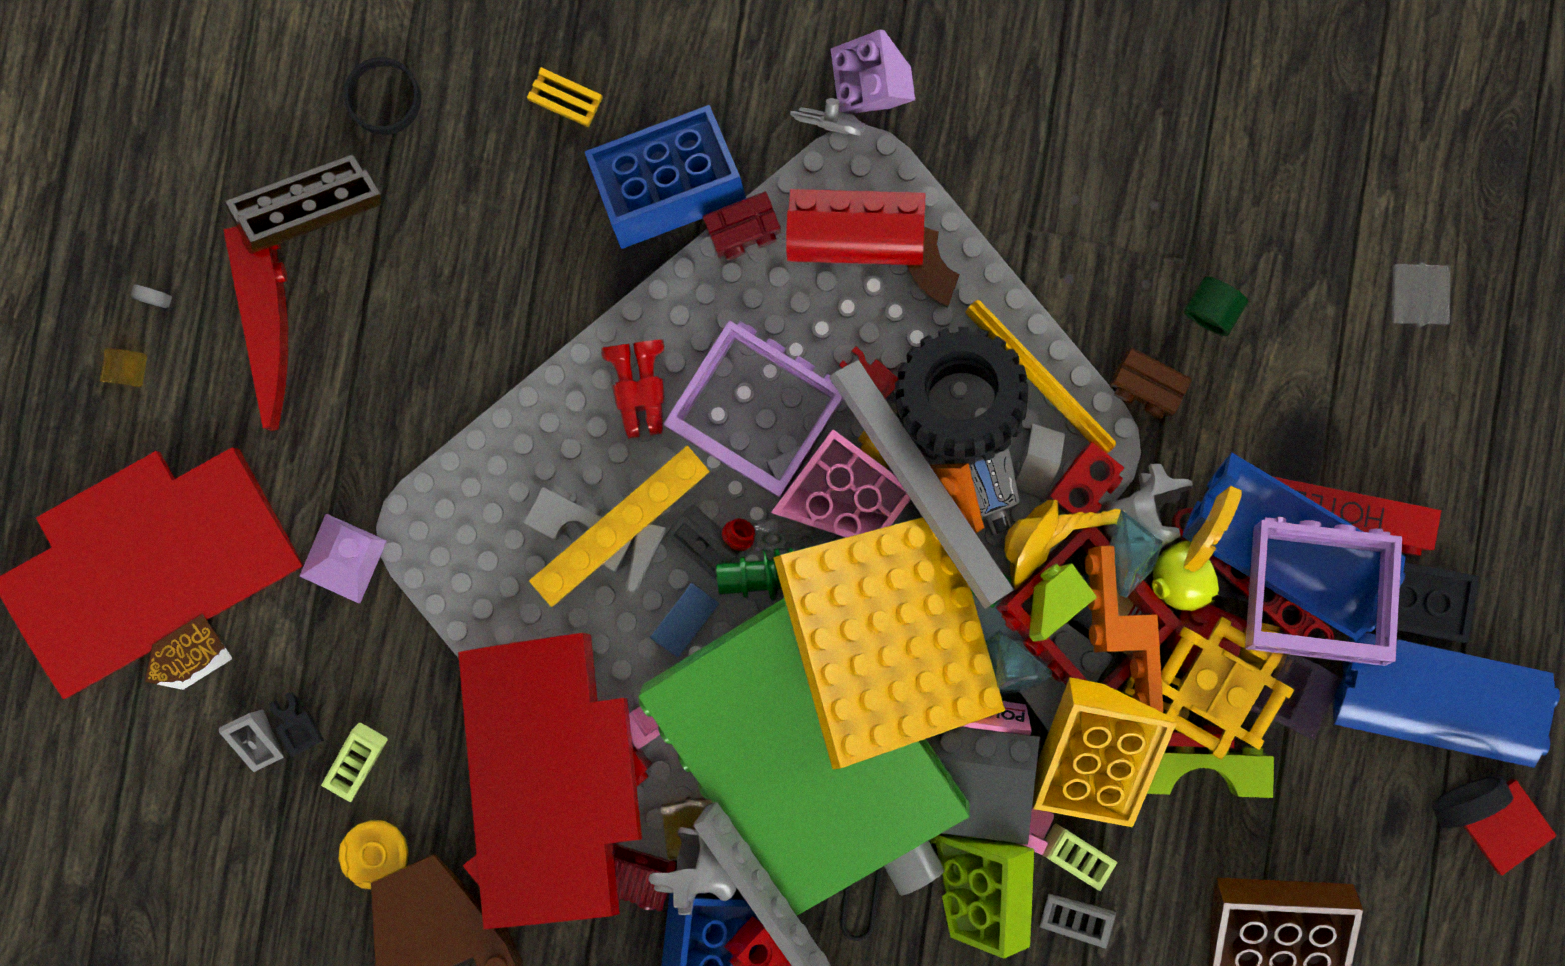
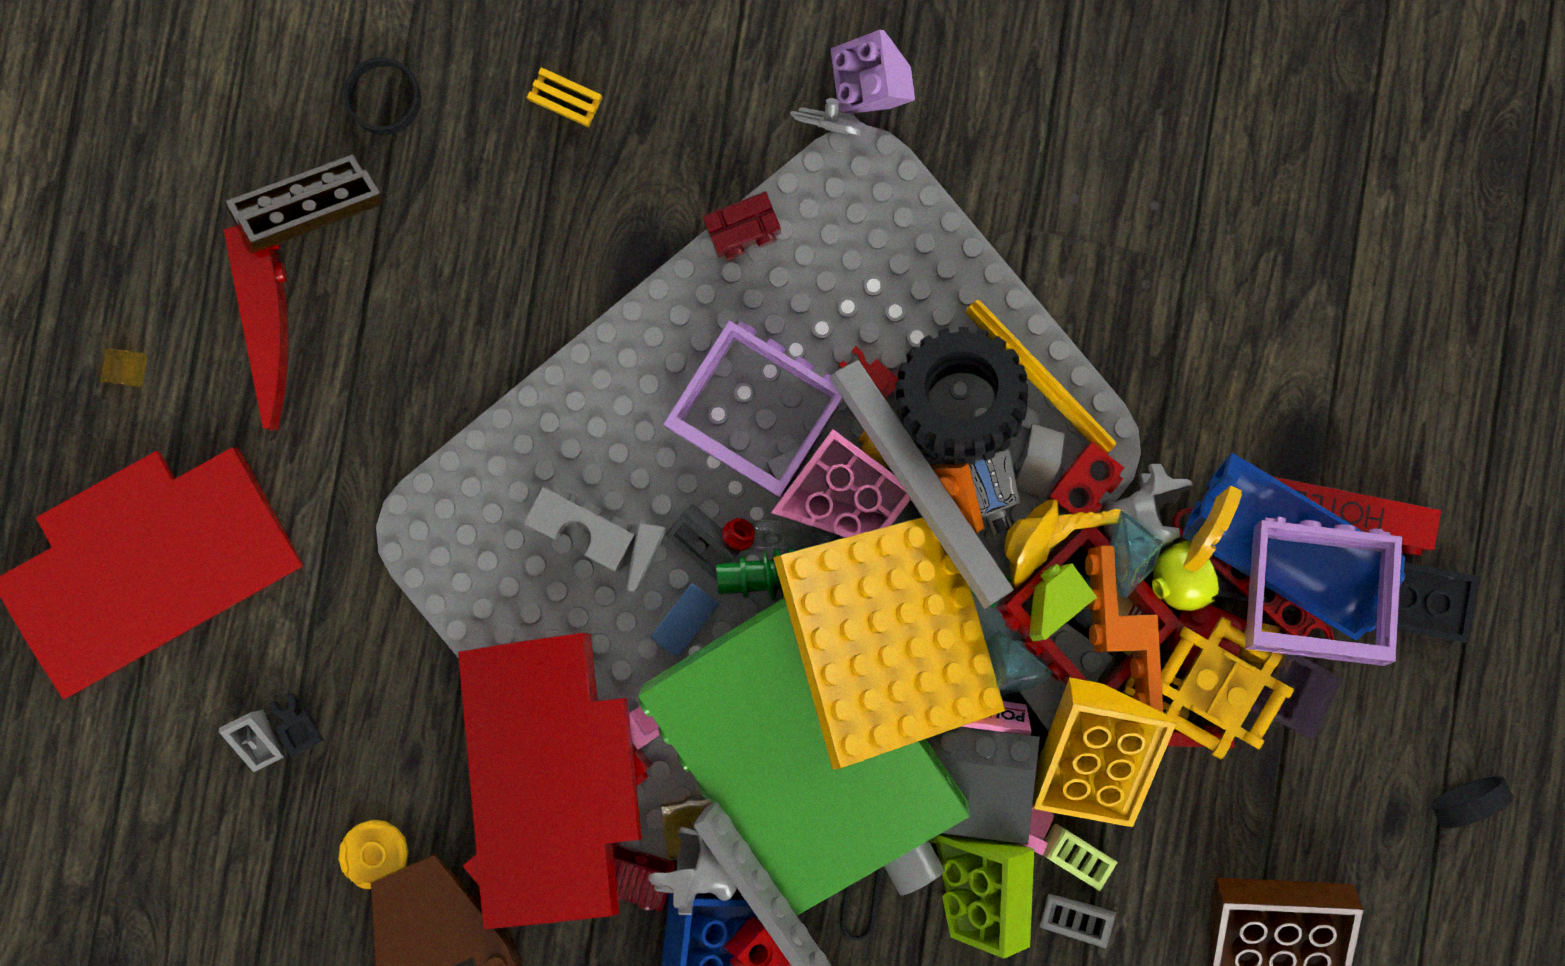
(151, 296): light grey tile -> none
(186, 655): sticker -> none
(343, 558): lavender slope -> none
(364, 742): yellowish green slope -> none
(619, 526): yellow plate -> none
(639, 395): red piece -> none
(665, 176): blue slope -> none
(855, 227): red brick -> none
(934, 276): reddish brown tile -> none
(1149, 383): reddish brown brick -> none
(1216, 306): dark green piece -> none
(1245, 772): lime arch -> none
(1421, 294): clear piece -> none
(1450, 702): blue cylinder -> none
(1512, 832): red tile -> none

